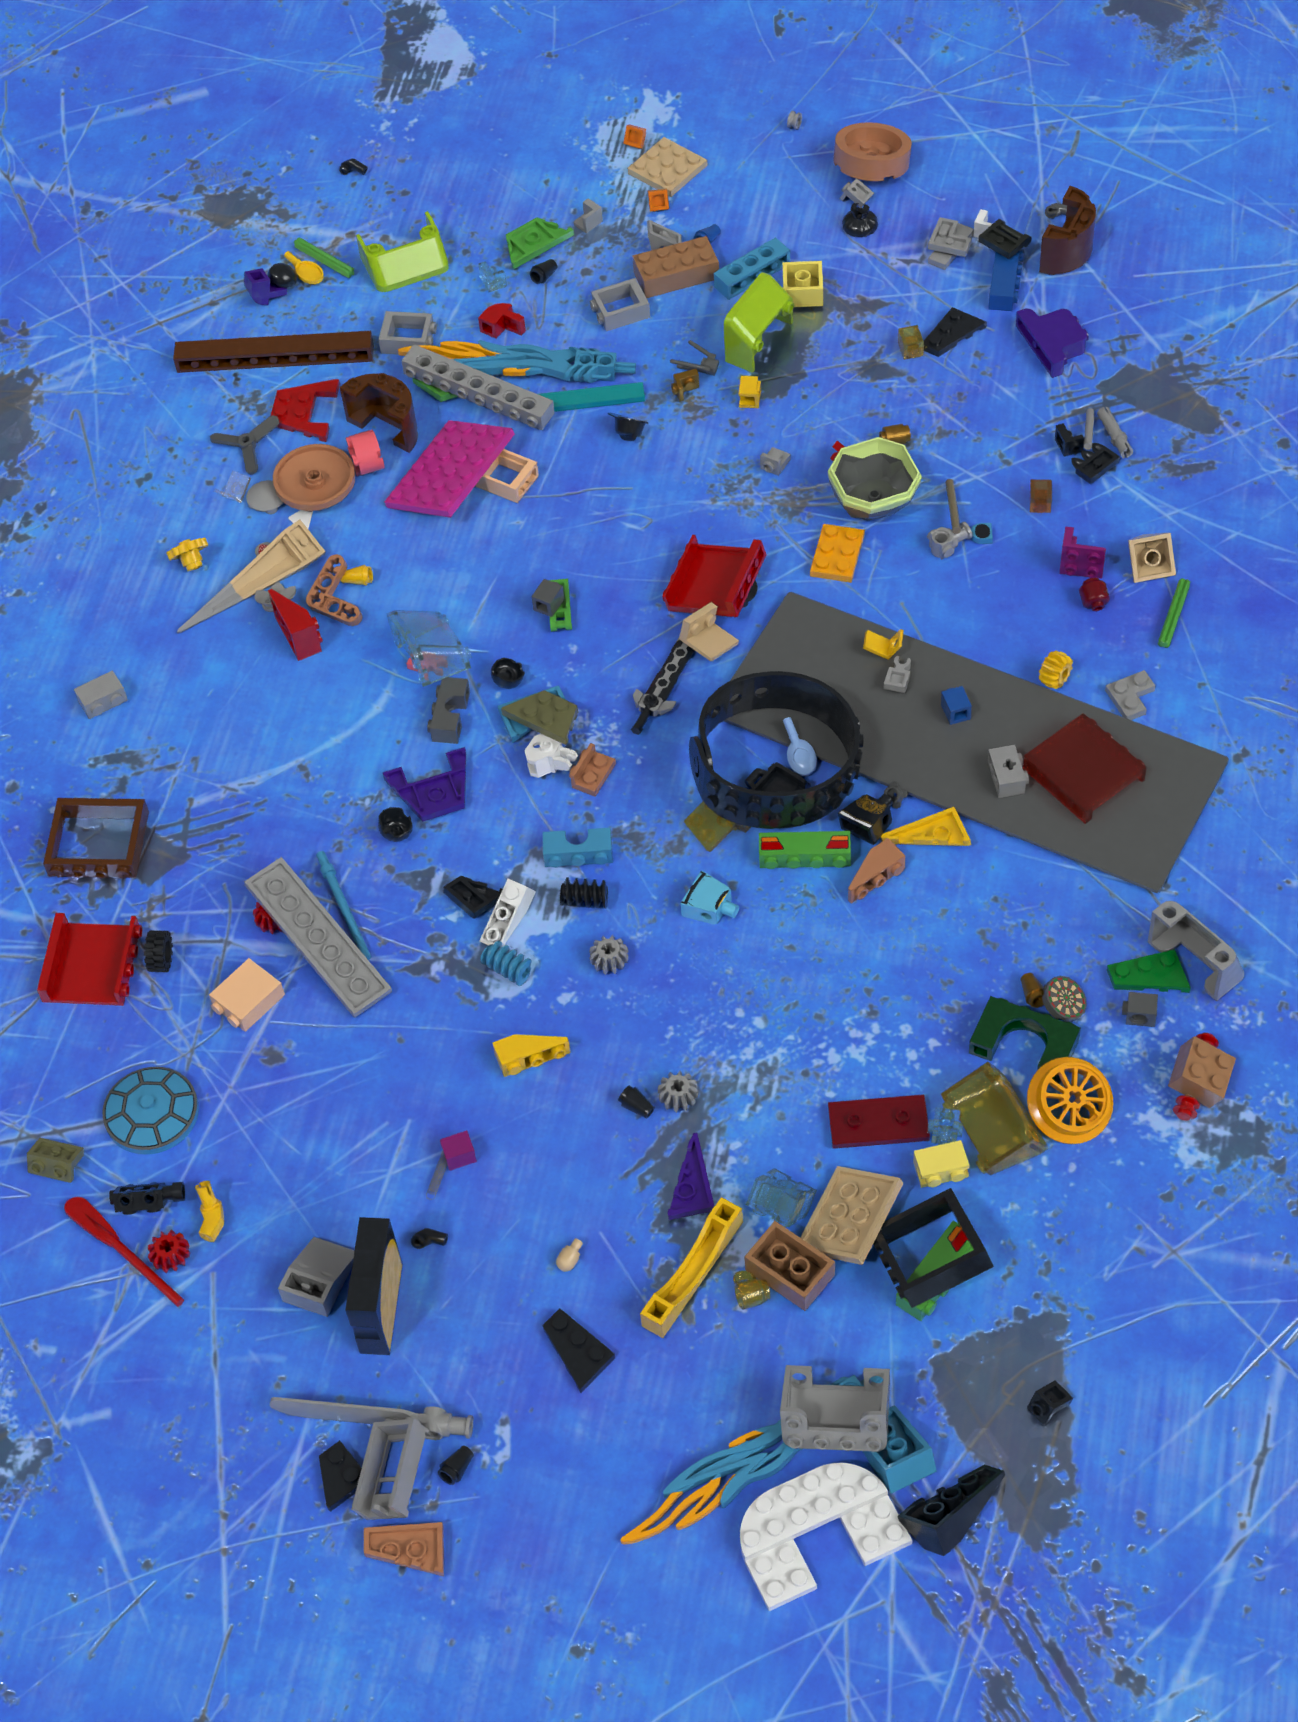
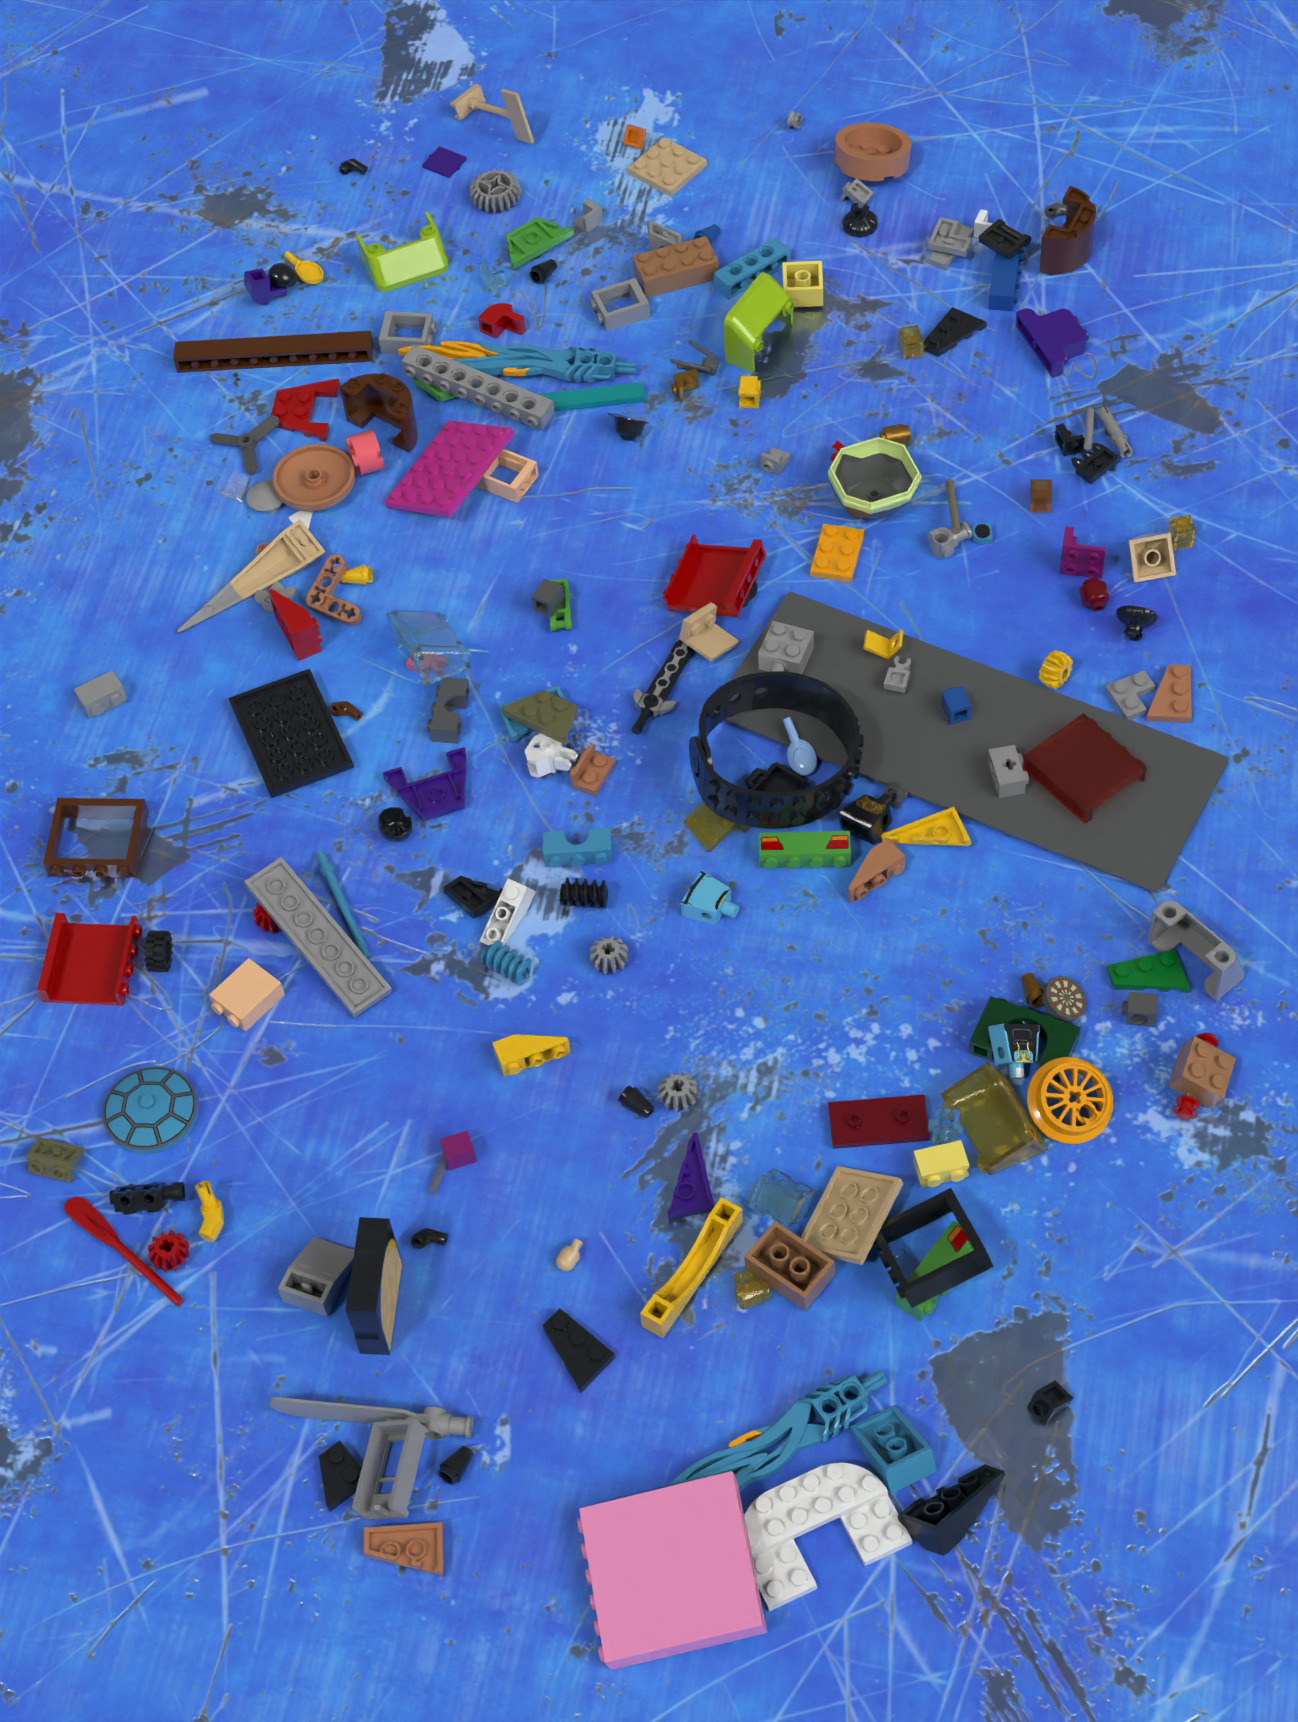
(189, 553): yellow plant -> none
(290, 733): none -> black plate
(324, 257): bright green axle -> none
(345, 708): none -> reddish brown arm
(444, 162): none -> dark purple piece
(474, 99): none -> tan piece
(495, 191): none -> light grey gear
(507, 673): black hair -> none
(658, 199): orange tile -> none
(671, 1571): none -> bright pink brick
(786, 648): none -> light grey brick
(835, 1414): light grey windscreen -> none
(1015, 1046): none -> torso
(1135, 620): none -> black hair
(1173, 696): none -> nougat wing
(1174, 613): bright green axle -> none
(1182, 532): none -> clear yellow brick

